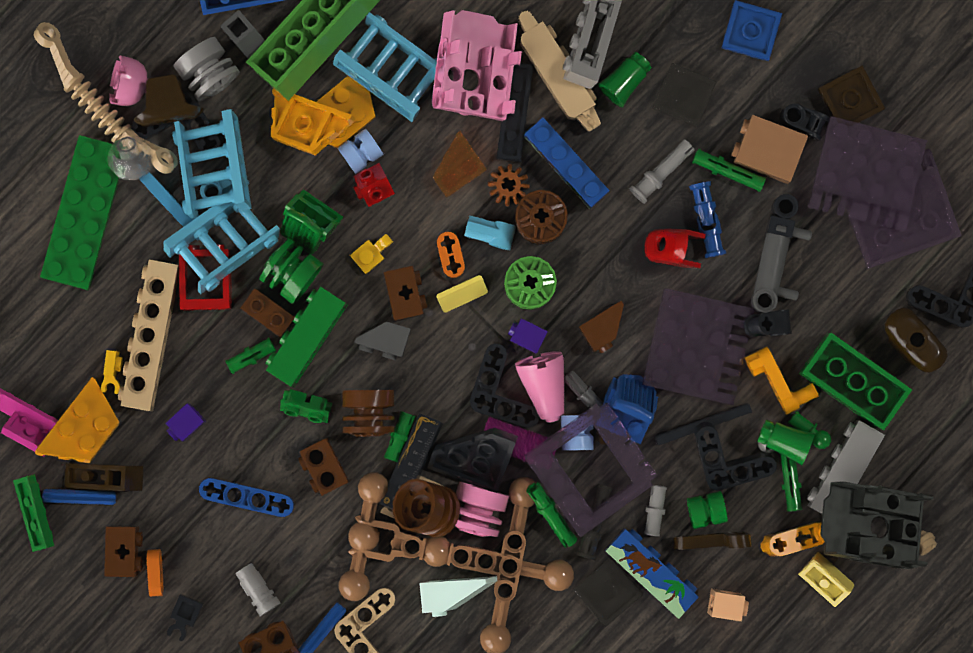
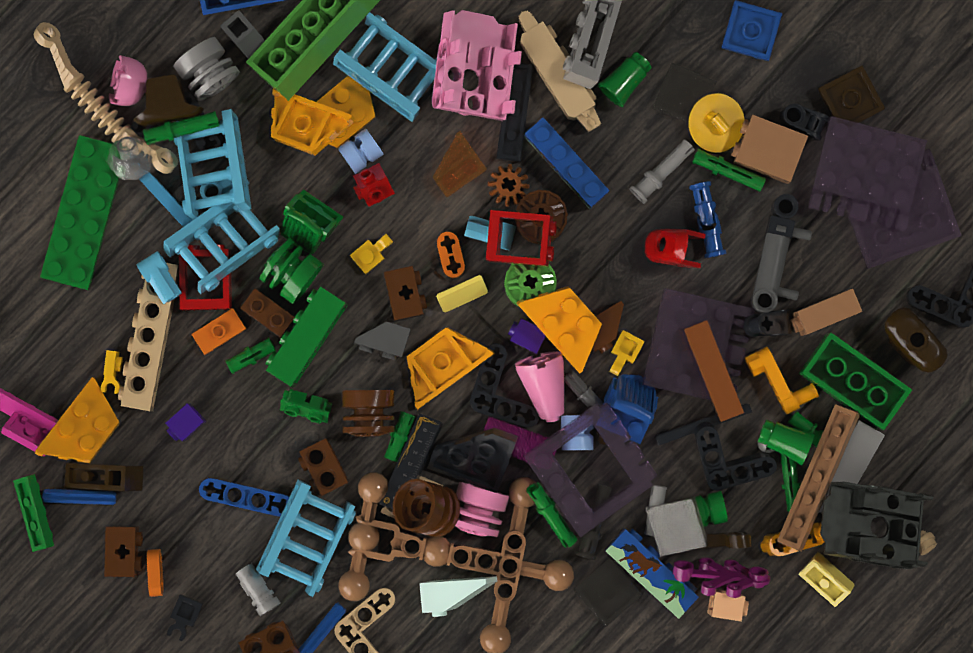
(156, 272): none -> medium azure piece
(176, 129): none -> green pin
(219, 331): none -> orange plate
(291, 518): none -> medium azure fence
(442, 363): none -> light orange wing
(495, 236): none -> red window
(565, 323): none -> light orange wing
(626, 349): none -> yellow plate
(677, 526): none -> clear smoke tile
(713, 371): none -> dark orange tile
(716, 122): none -> yellow shield
(732, 571): none -> magenta plant
(818, 478): none -> medium nougat plate
(825, 312): none -> medium nougat brick

